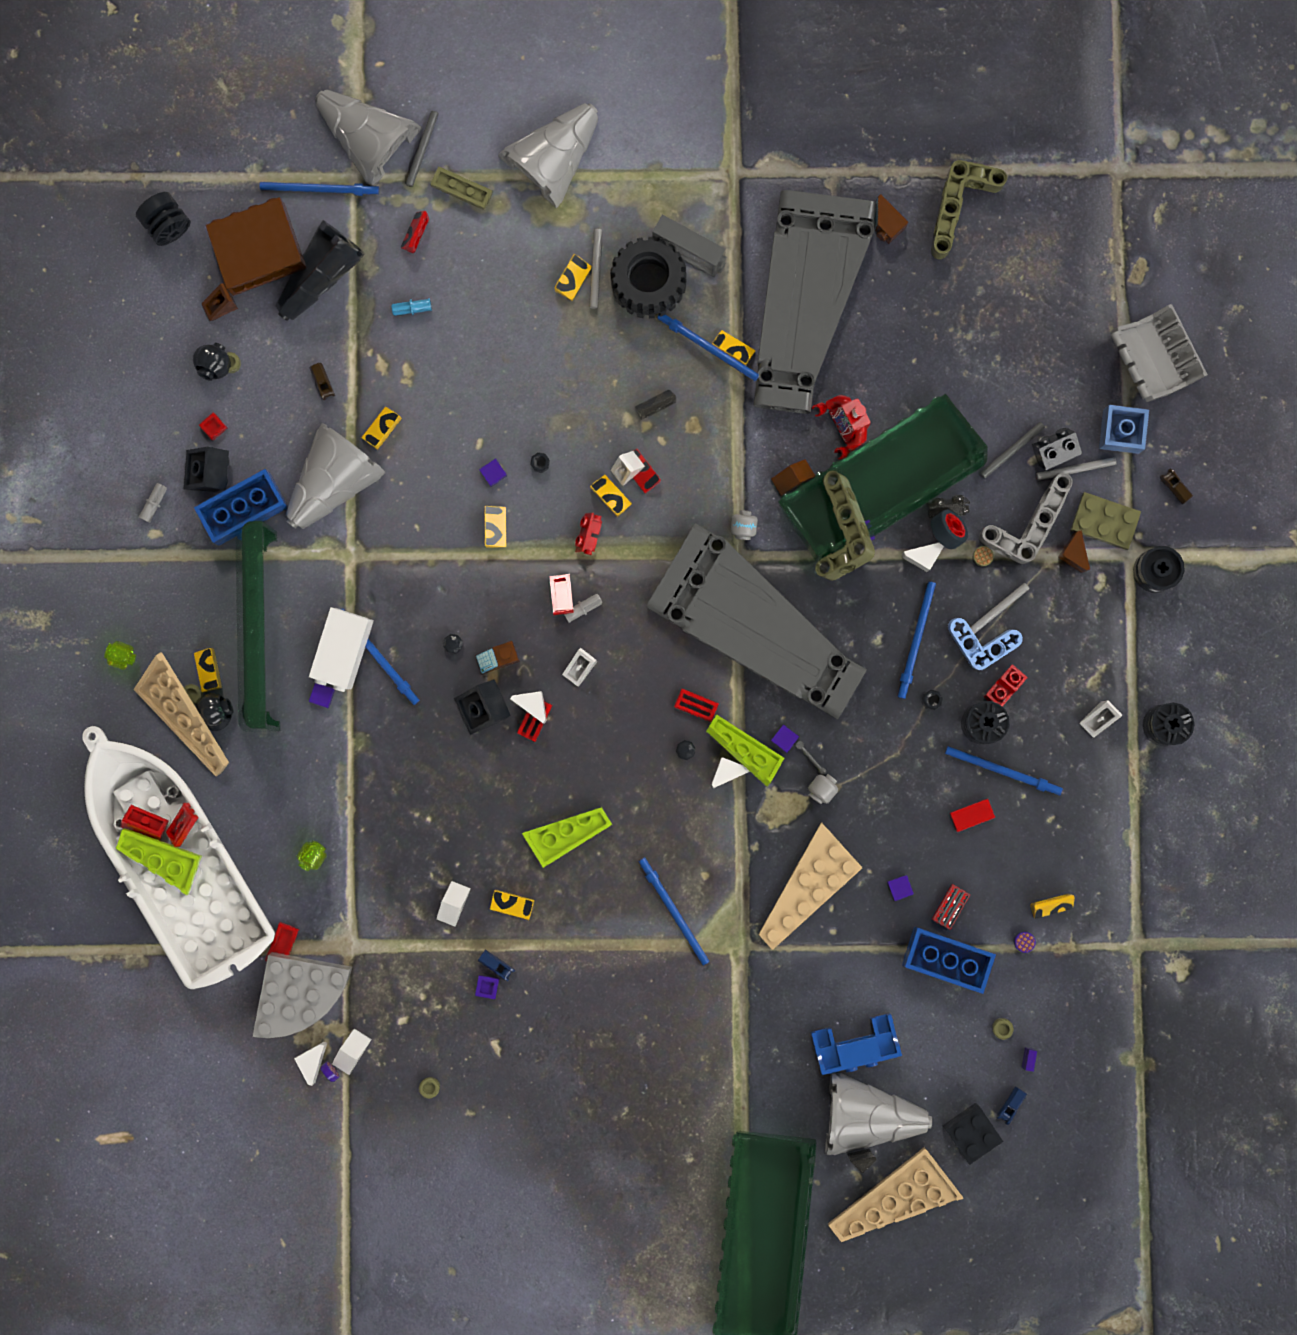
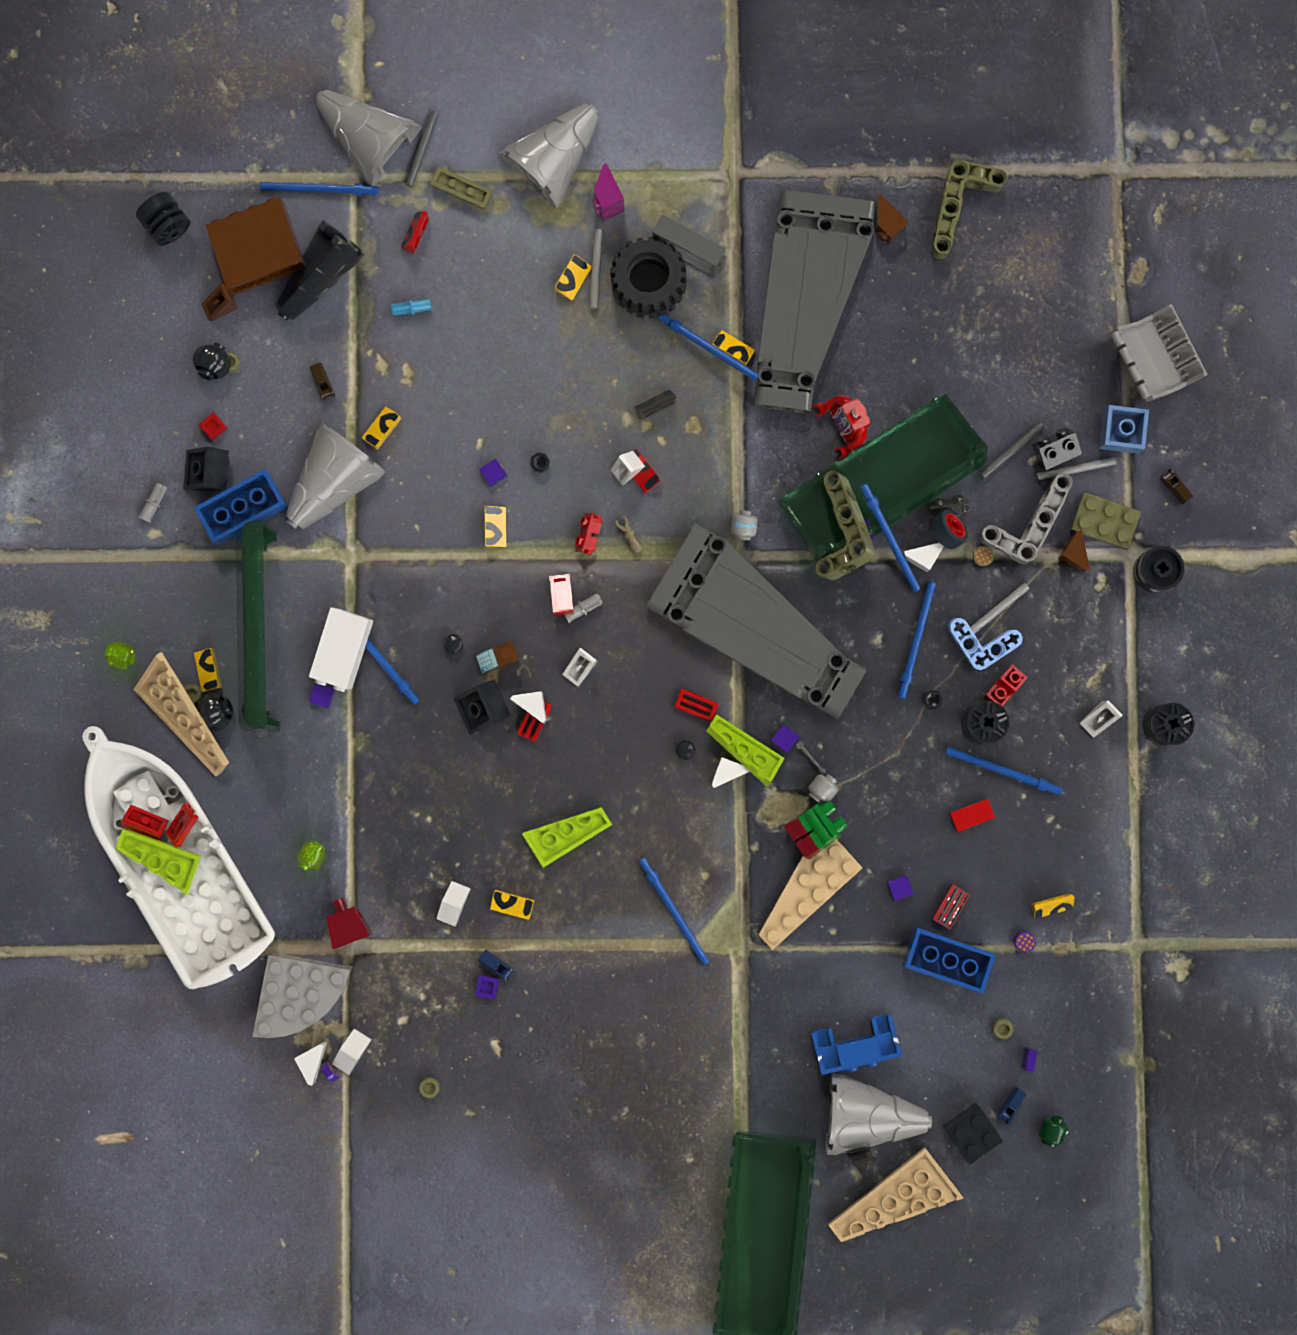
(283, 939): red tile -> none
(346, 925): none -> dark red torso
(607, 196): none -> magenta slope
(610, 495): yellow slope -> none
(629, 534): none -> dark tan piece
(792, 477): reddish brown slope -> none
(815, 829): none -> green hips
(872, 503): none -> blue bar
(1053, 1131): none -> dark green head

